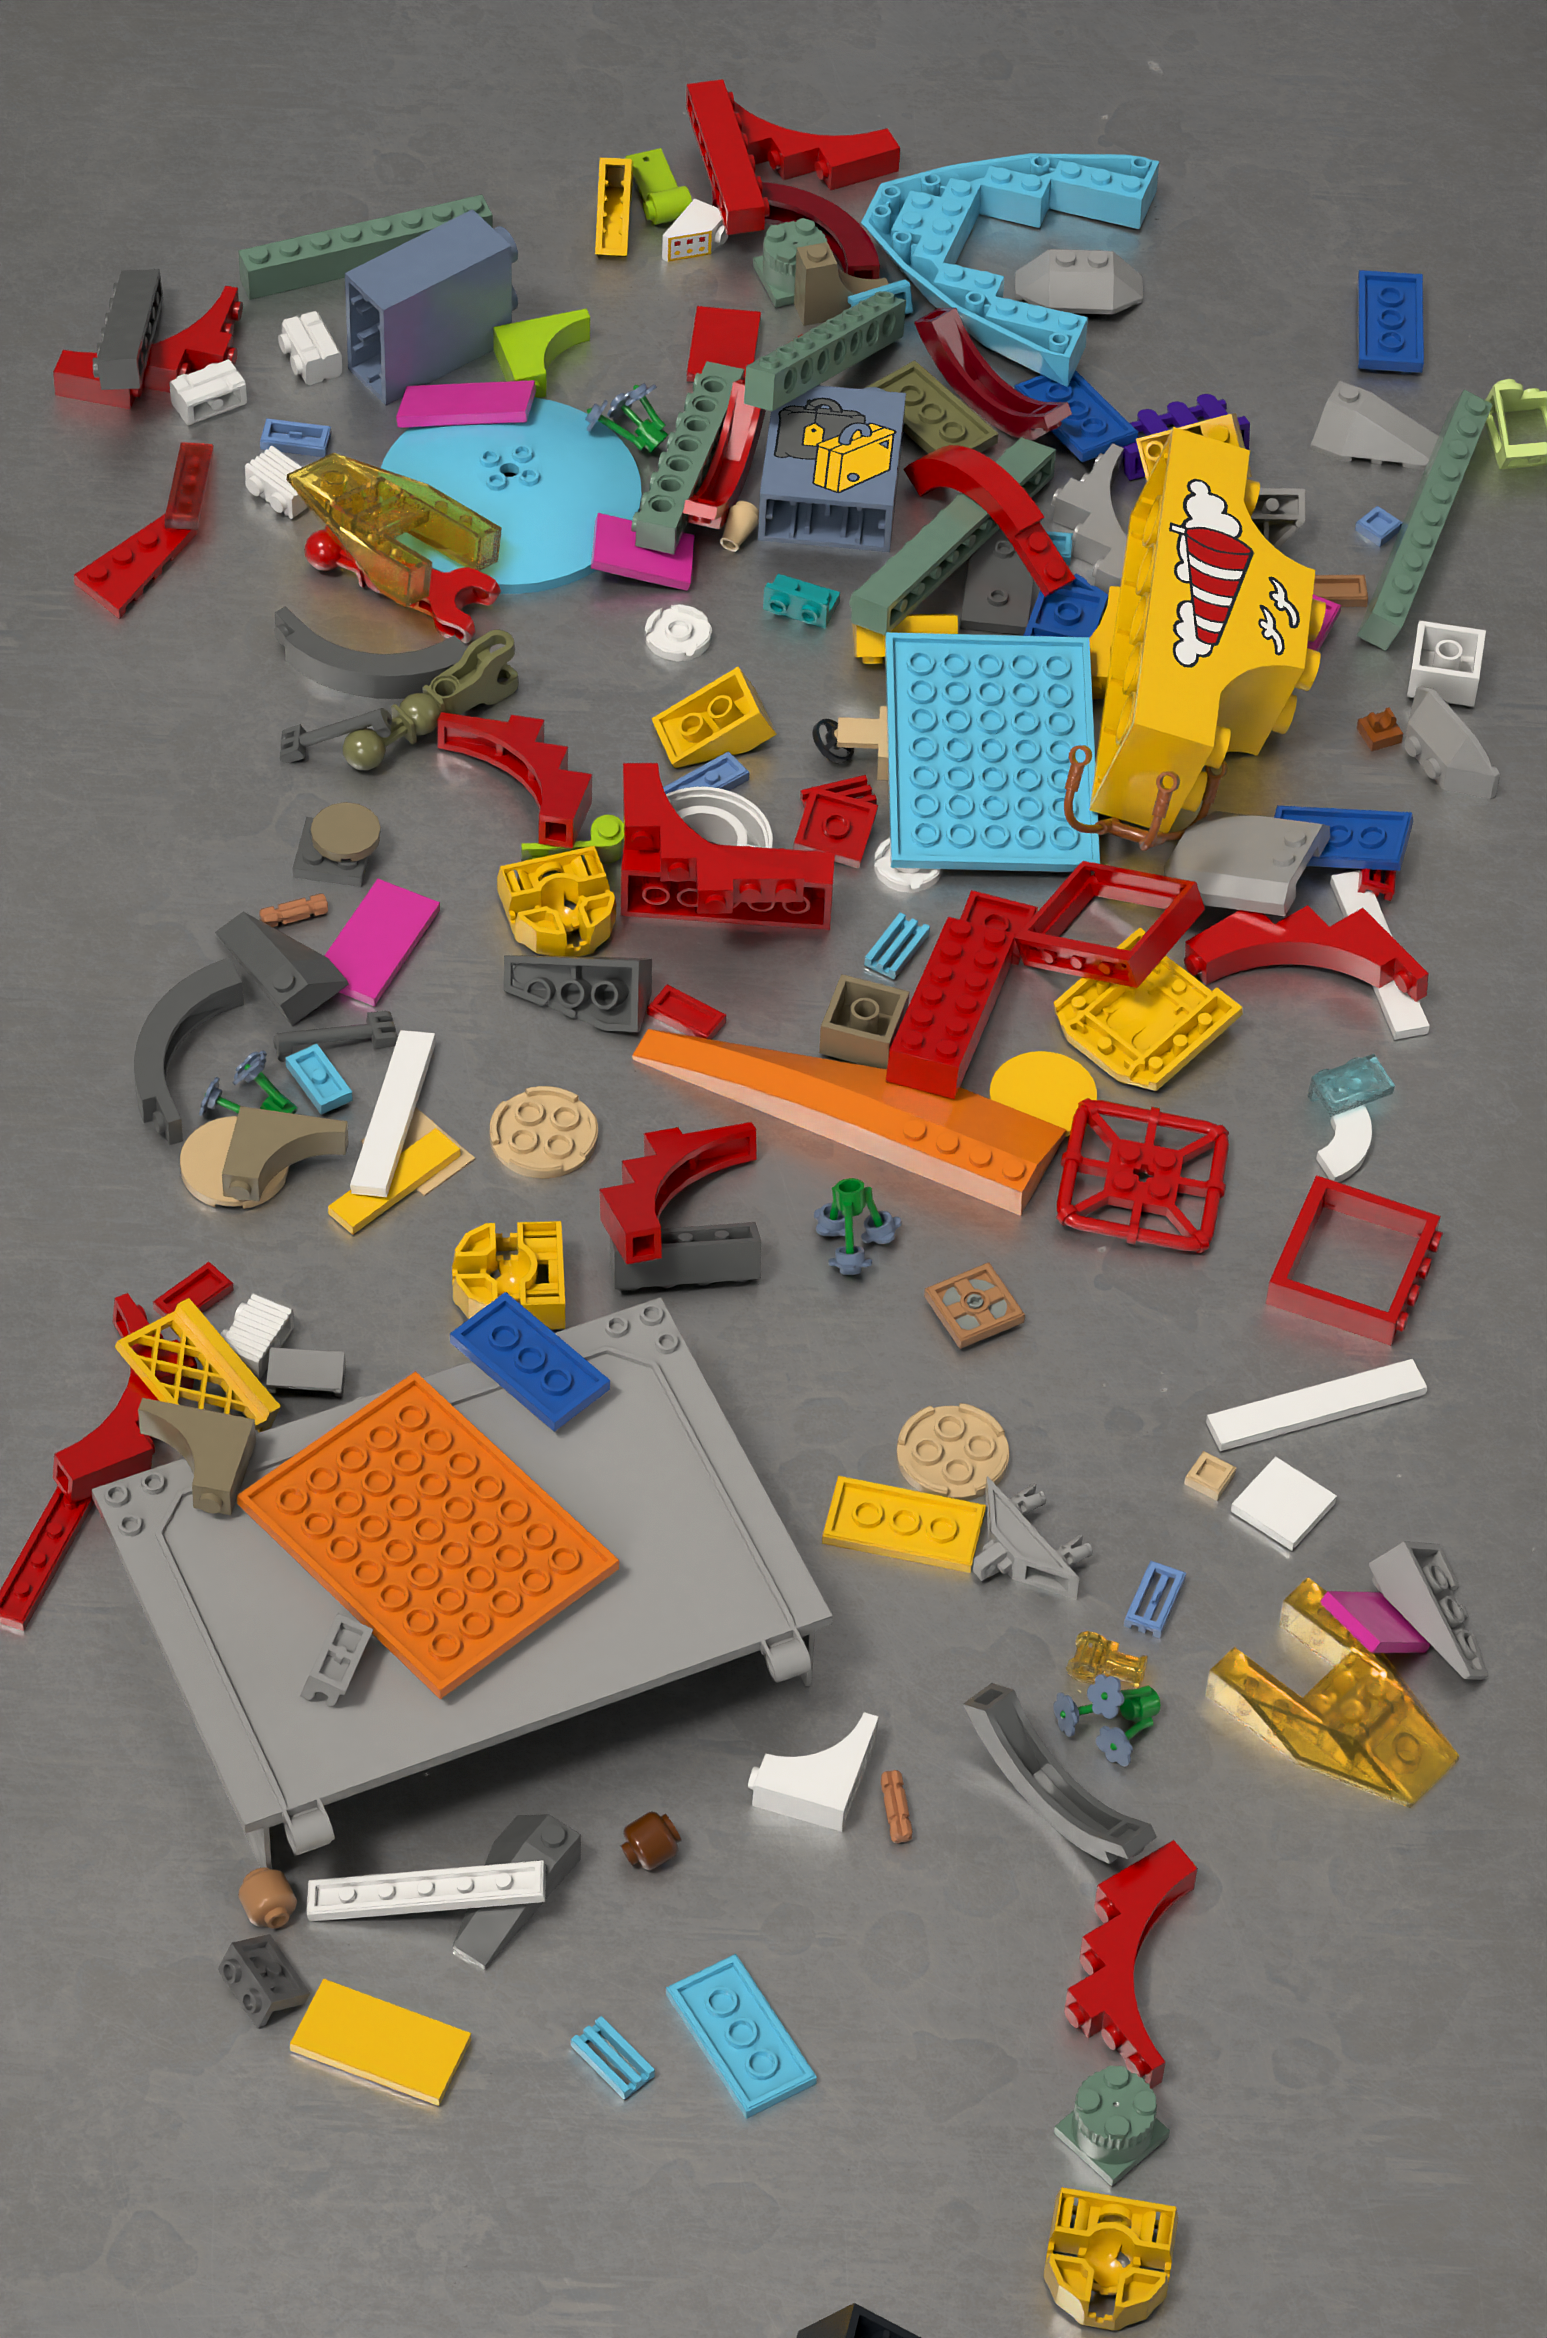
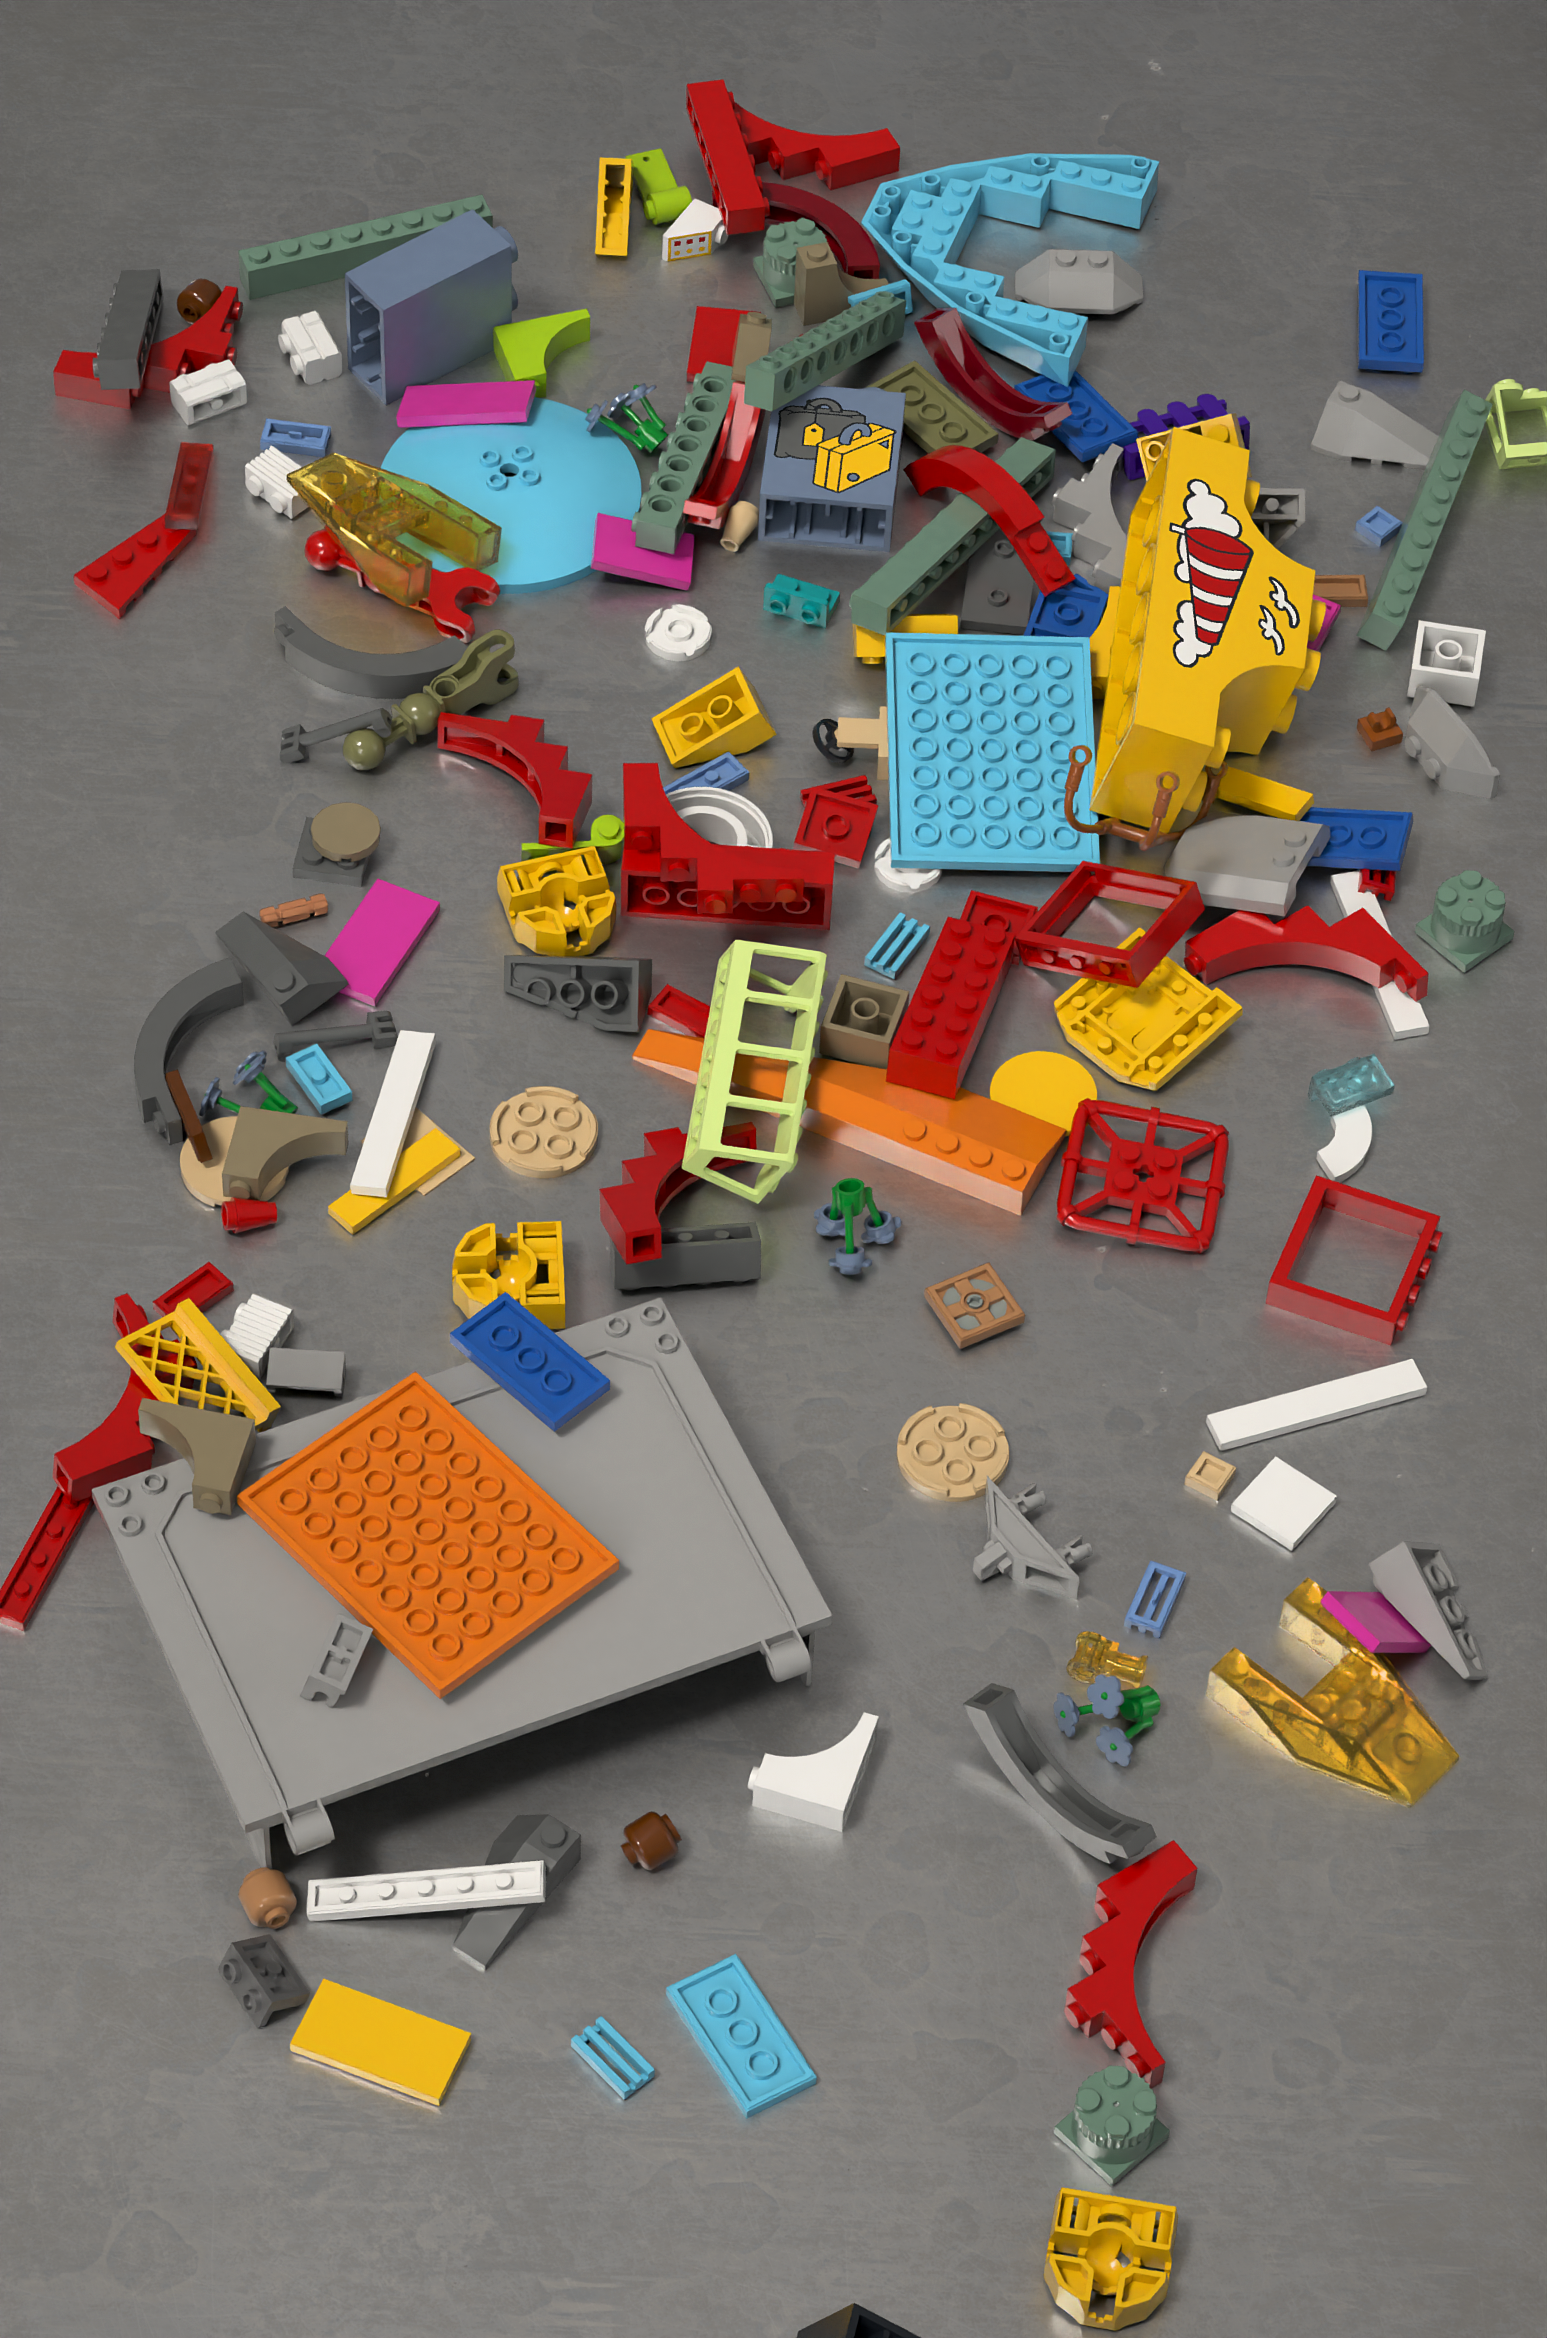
(188, 1116): none -> reddish brown tile
(197, 299): none -> reddish brown head
(247, 1214): none -> red cone
(718, 1059): none -> yellowish green window
(750, 342): none -> dark tan slope
(896, 1806): nougat axle -> none
(904, 1524): yellow tile -> none
(1264, 795): none -> yellow tile
(1466, 920): none -> sand green piece

